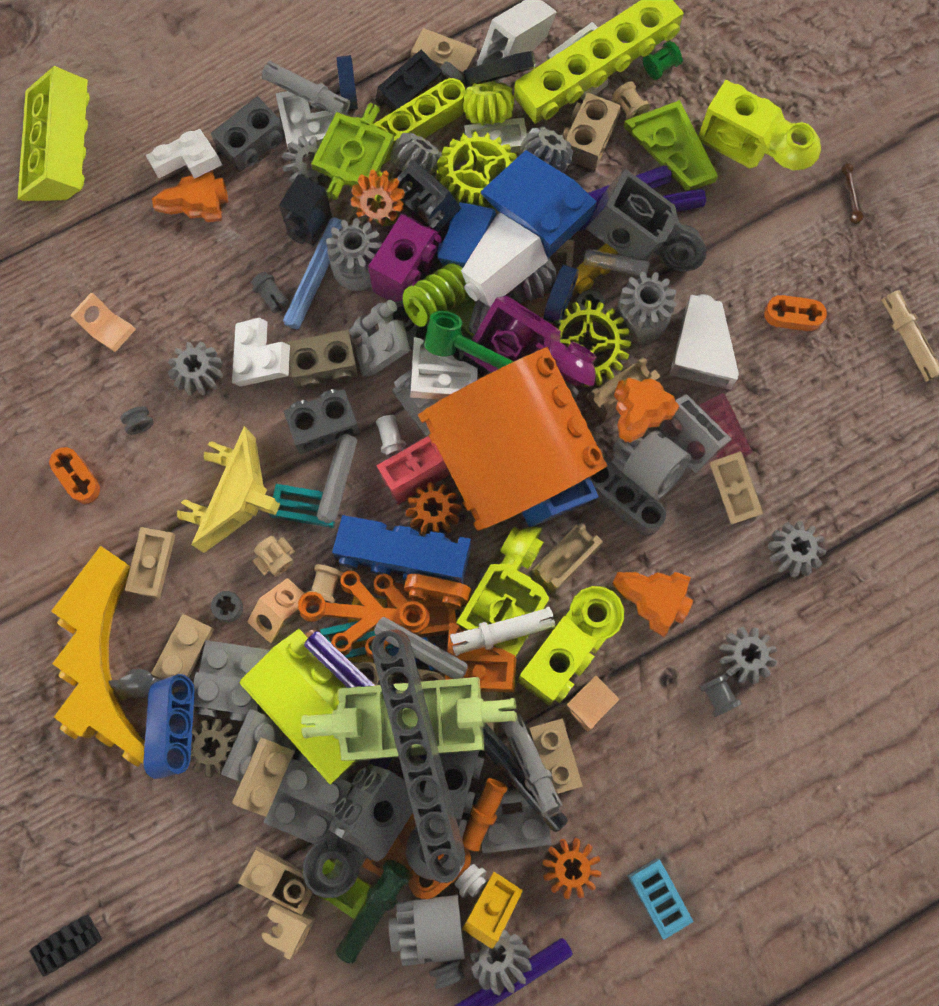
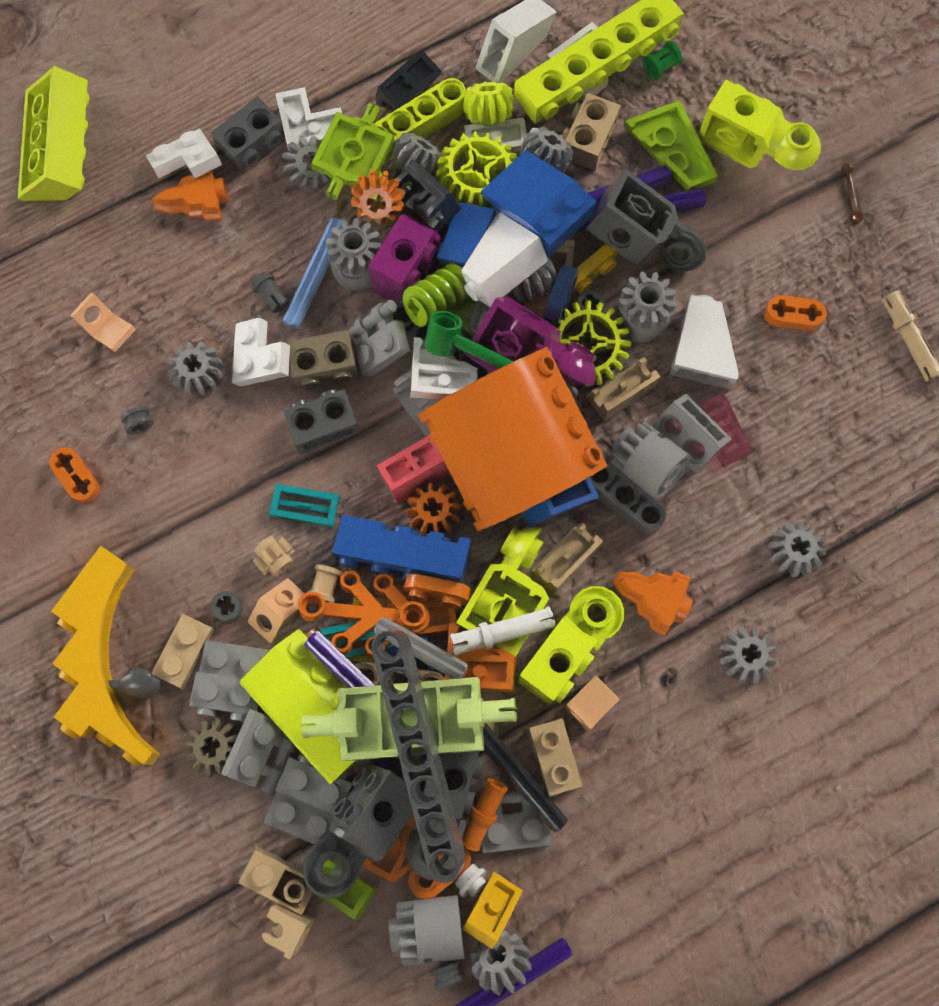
(65, 945): black tyre -> none
(150, 562): tan plate -> none
(169, 727): blue beam -> none
(236, 496): light yellow connector -> none
(263, 777): tan plate -> none
(301, 87): light grey pin -> none
(305, 210): black brick -> none
(337, 478): light grey axle -> none
(347, 80): dark blue beam -> none
(380, 899): clear green pin -> none
(390, 435): white pin -> none
(443, 49): tan plate -> none
(450, 71): dark grey tile -> none
(500, 68): black beam -> none
(537, 777): light grey pin -> none
(583, 866): orange gear -> none
(615, 262): clear piece -> none
(630, 100): tan bush -> none
(642, 406): orange rock -> none
(644, 873): medium azure slope -> none
(720, 695): dark grey bush -> none
(736, 487): tan hinge -> none

